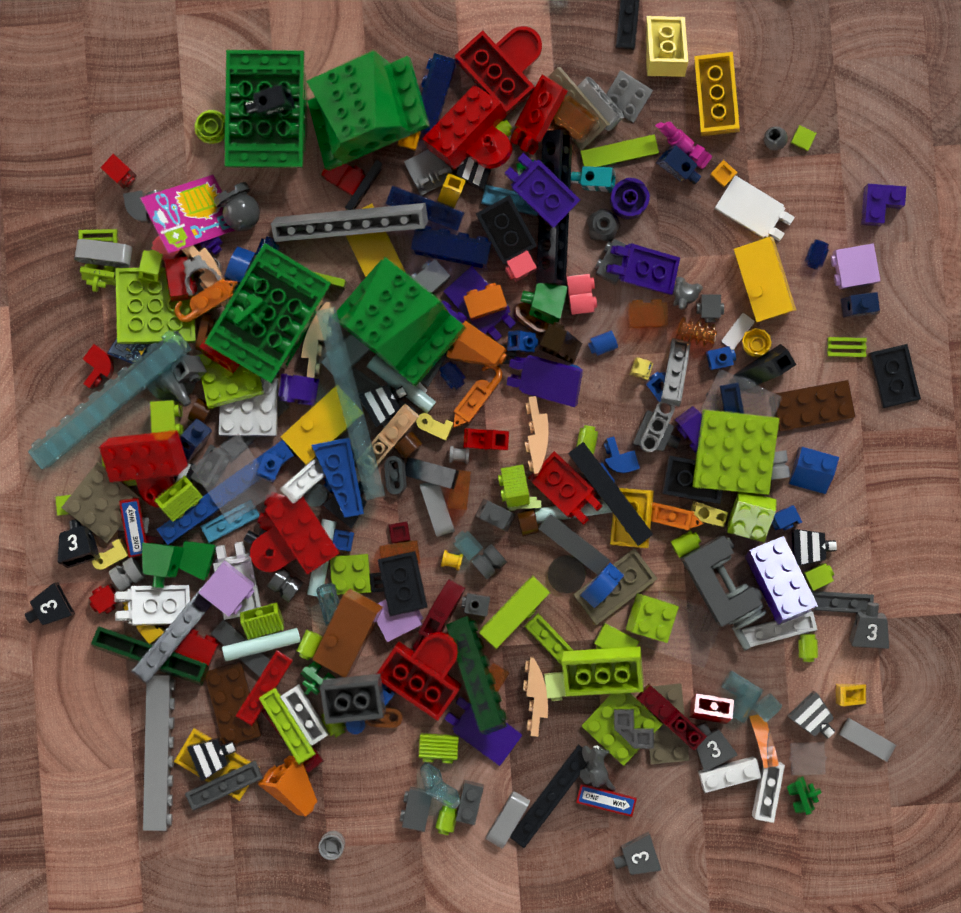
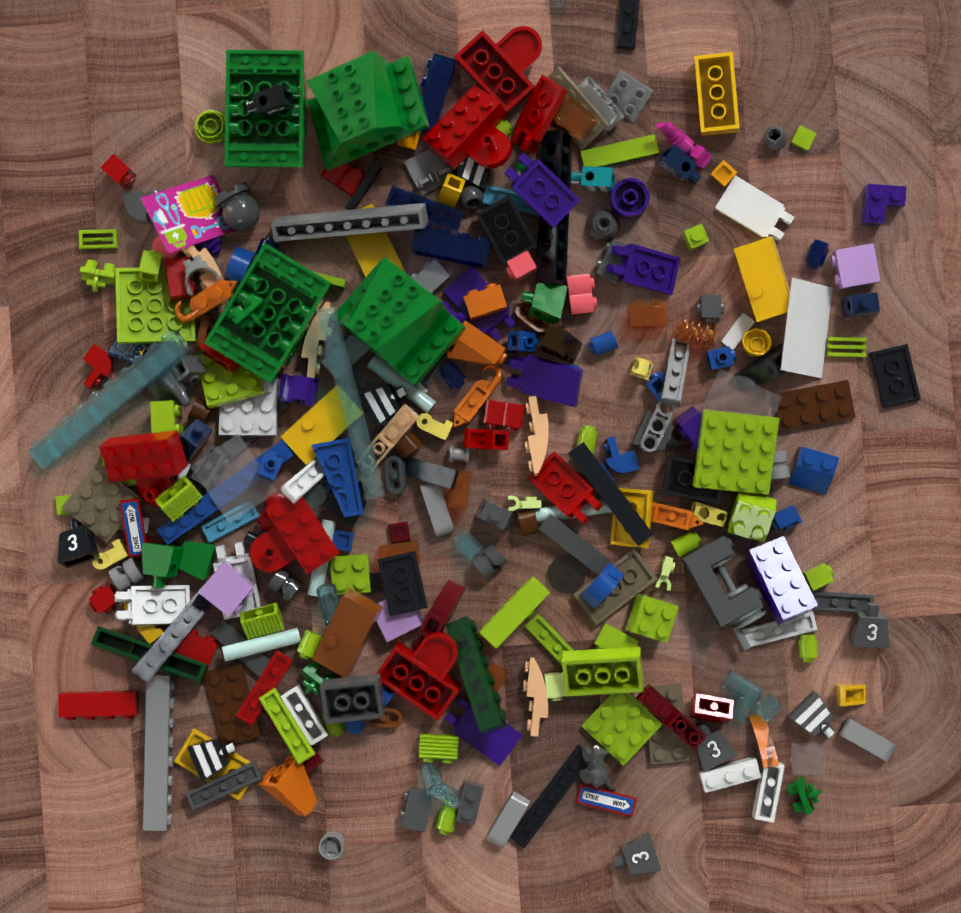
(50, 606): black torso -> none
(98, 704): none -> red brick
(103, 253): light grey beam -> none
(451, 560): yellow bush -> none
(471, 197): none -> dark grey piece
(483, 602): dark grey brick -> none
(504, 414): none -> red brick
(515, 486): lime brick -> none
(637, 737): flat silver tile -> none
(666, 46): light yellow slope -> none
(666, 568): none -> yellowish green plate
(685, 293): dark grey animal -> none
(695, 237): none -> lime brick
(731, 398): dark blue tile -> none
(806, 328): none -> white sticker
(810, 546): torso -> none

